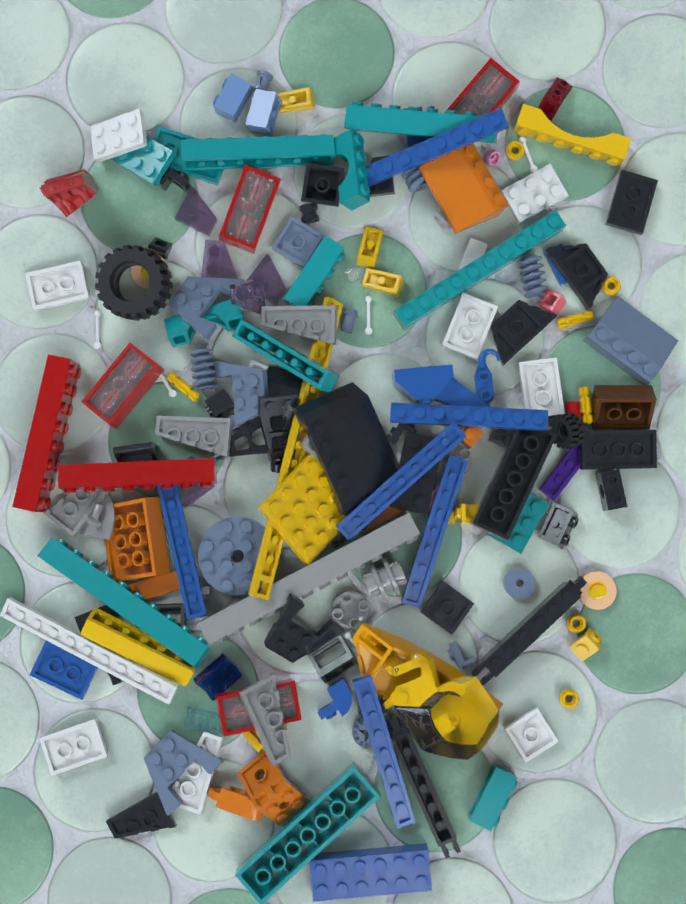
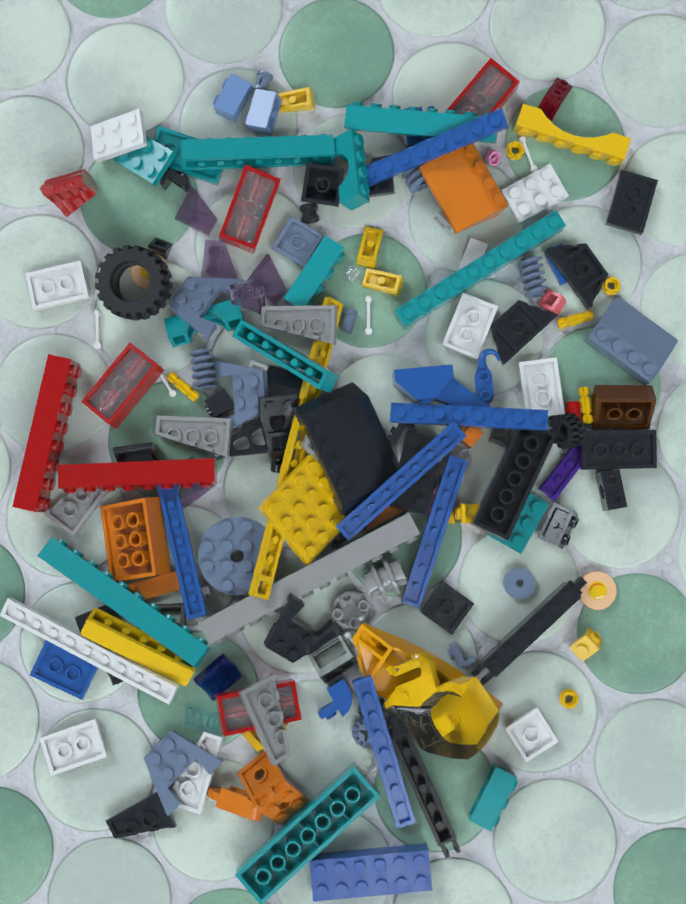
(101, 521): light grey shield -> none
(582, 623): yellow plate -> none

